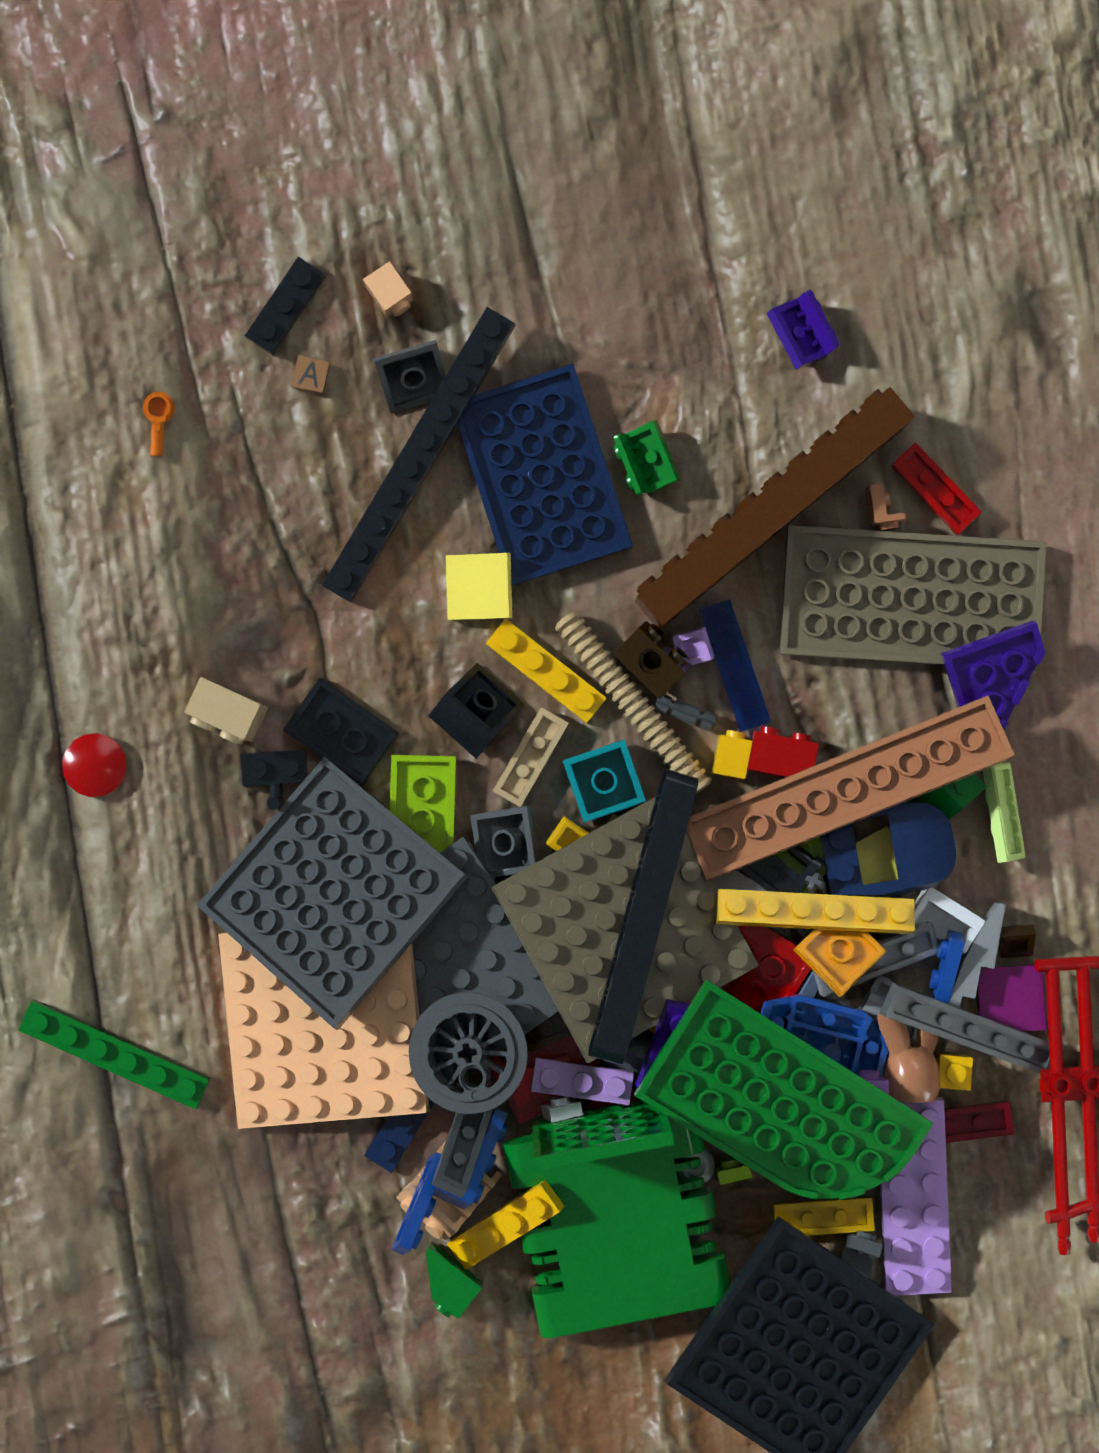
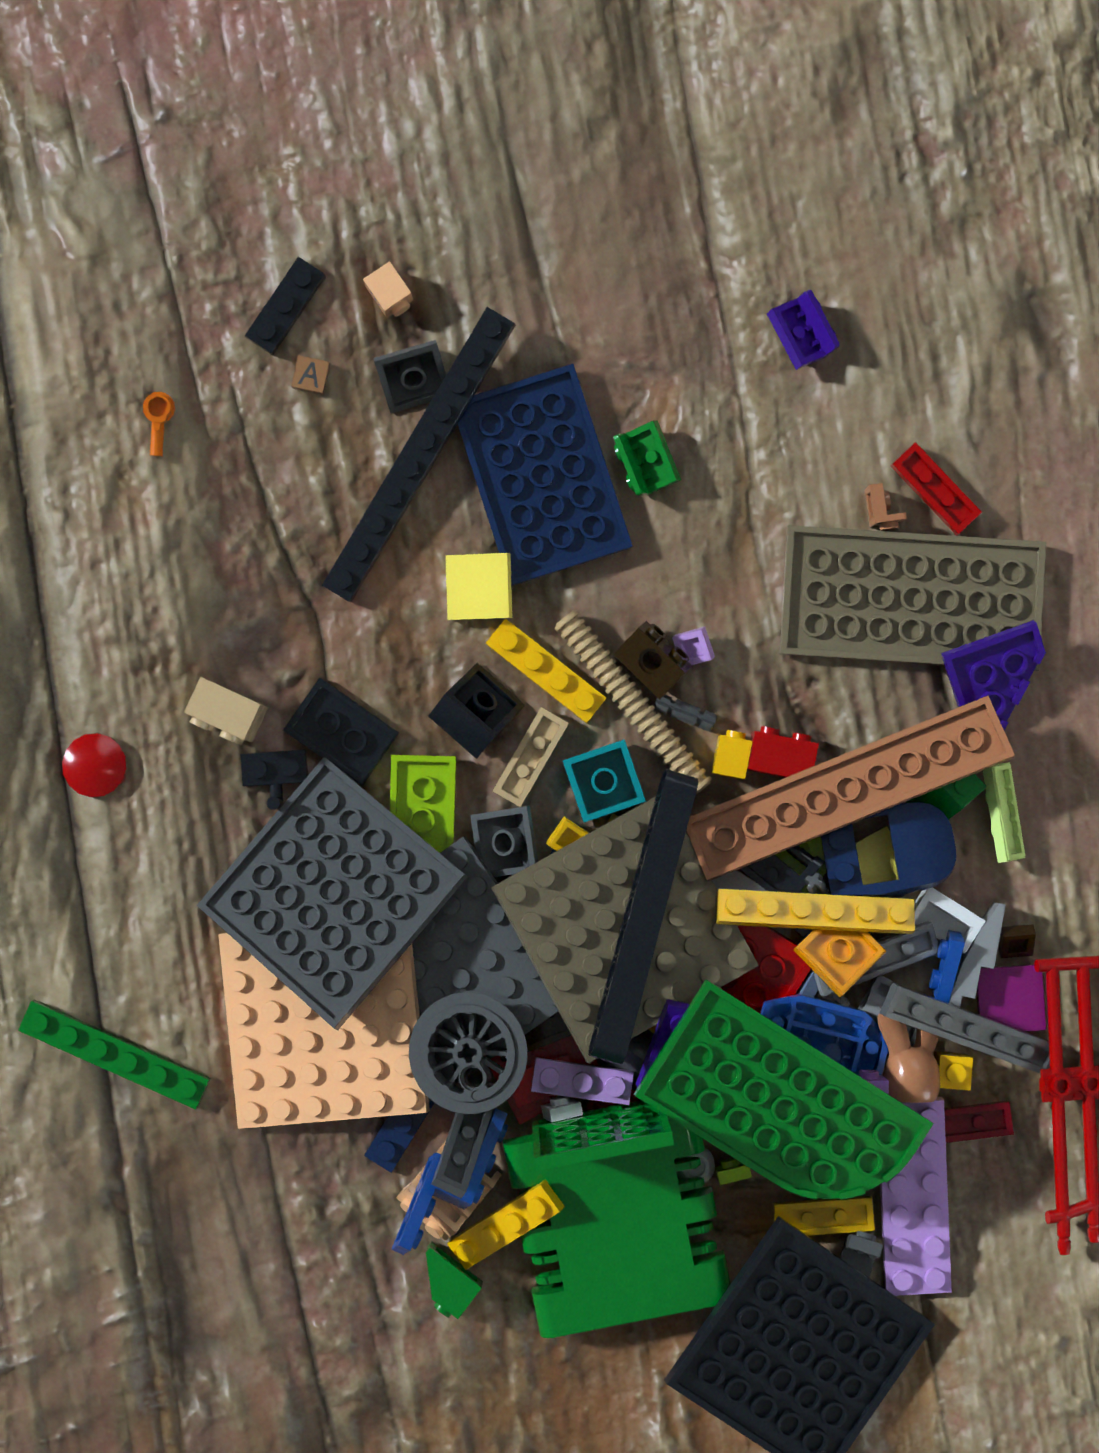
(735, 666): clear blue plate -> none
(779, 504): reddish brown brick -> none

